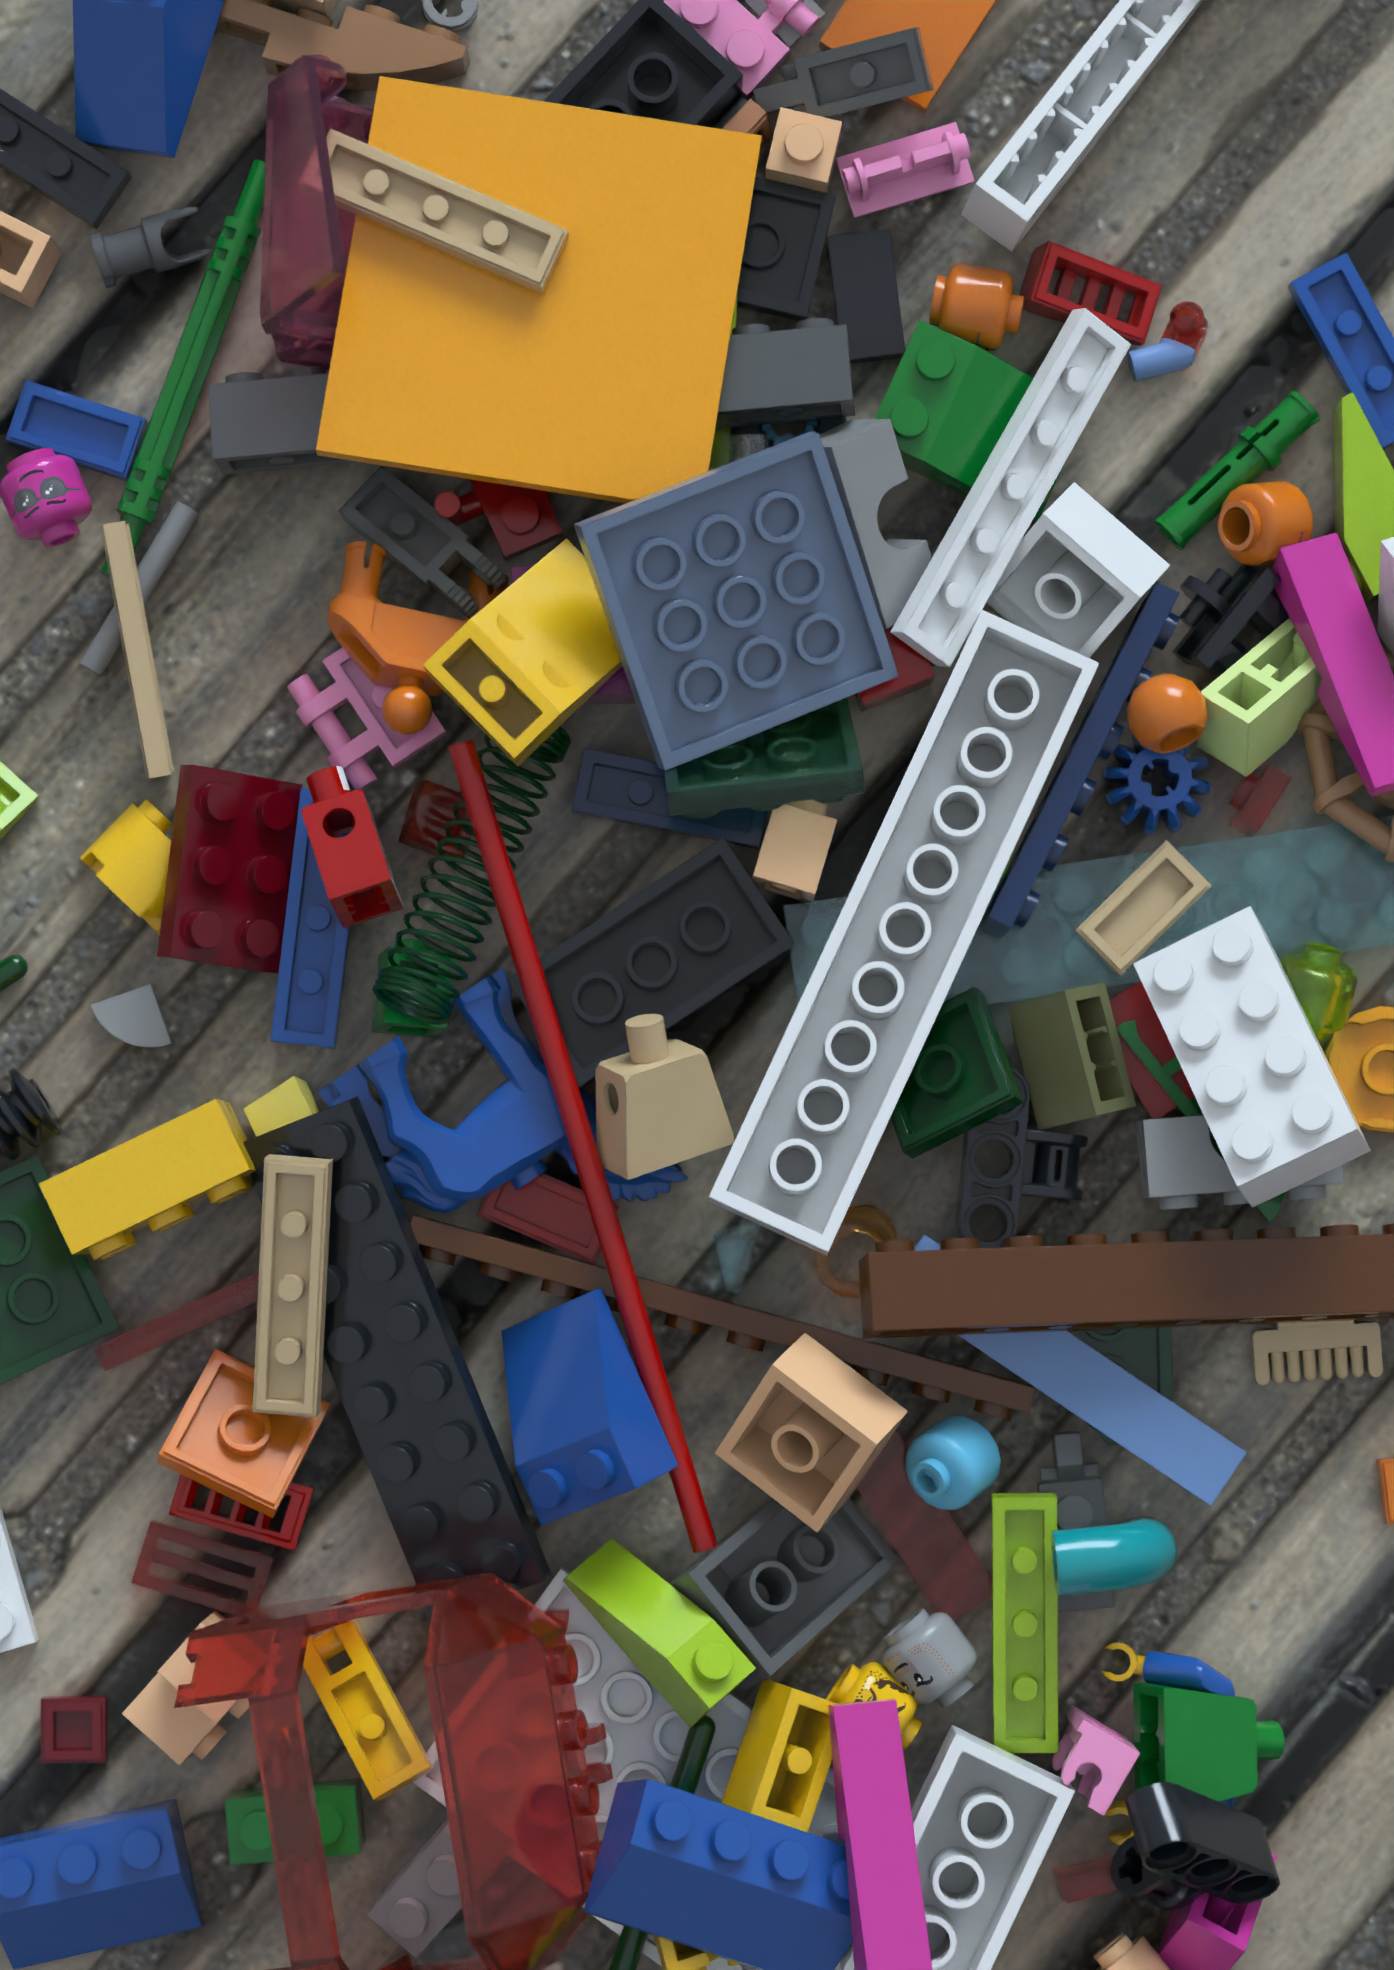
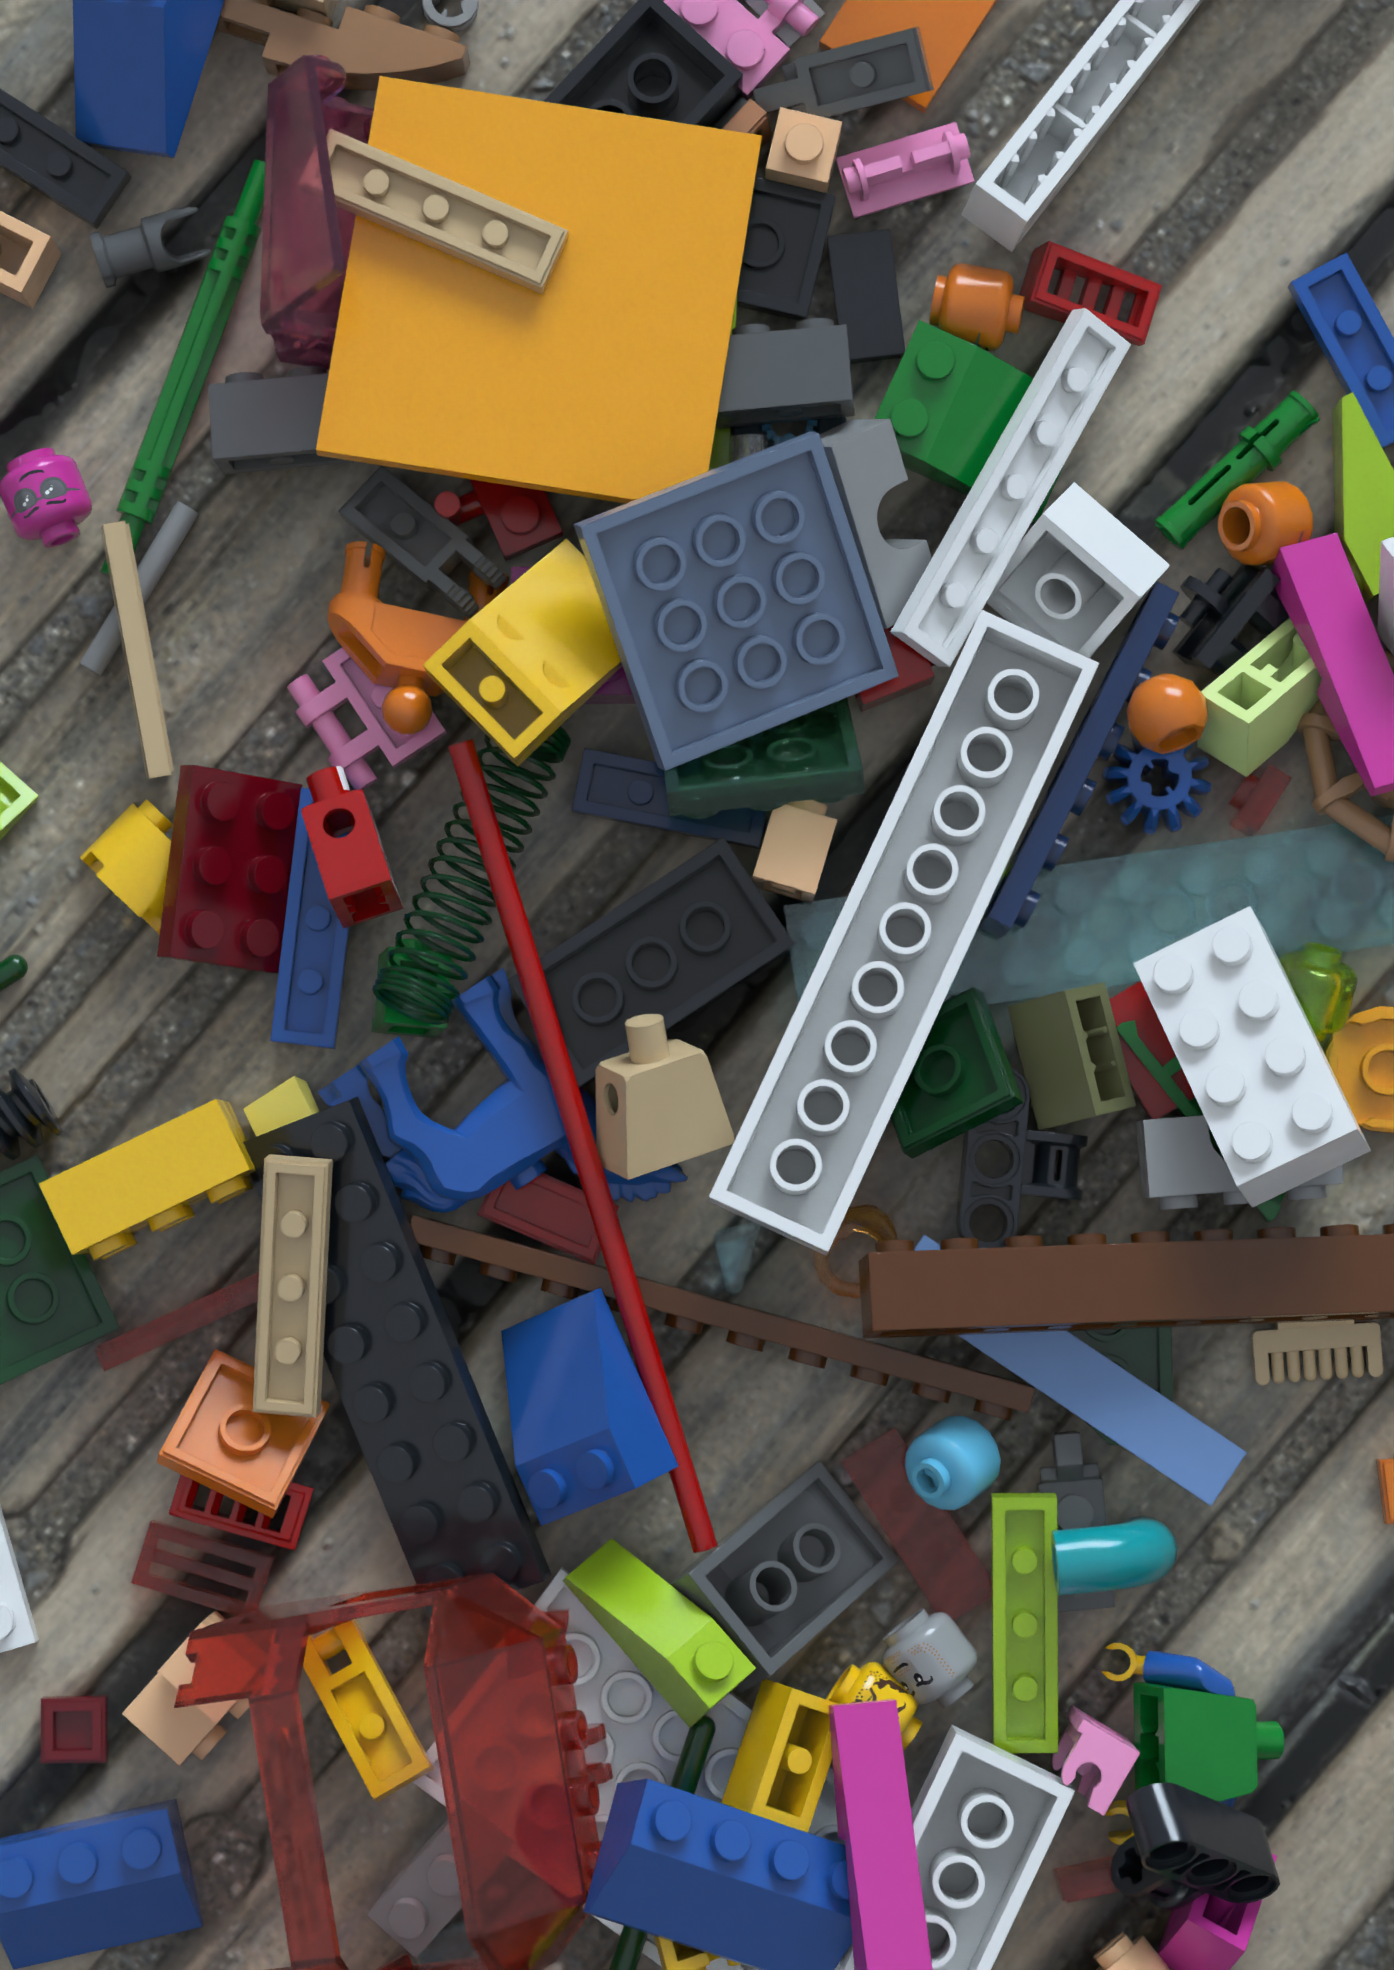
(77, 428): blue tile -> none
(135, 1018): light grey tile -> none
(339, 1817): green brick -> none
(426, 818): clear red plate -> none
(810, 1432): light nougat brick -> none
(1142, 908): tan tile -> none
(1176, 347): arm -> none

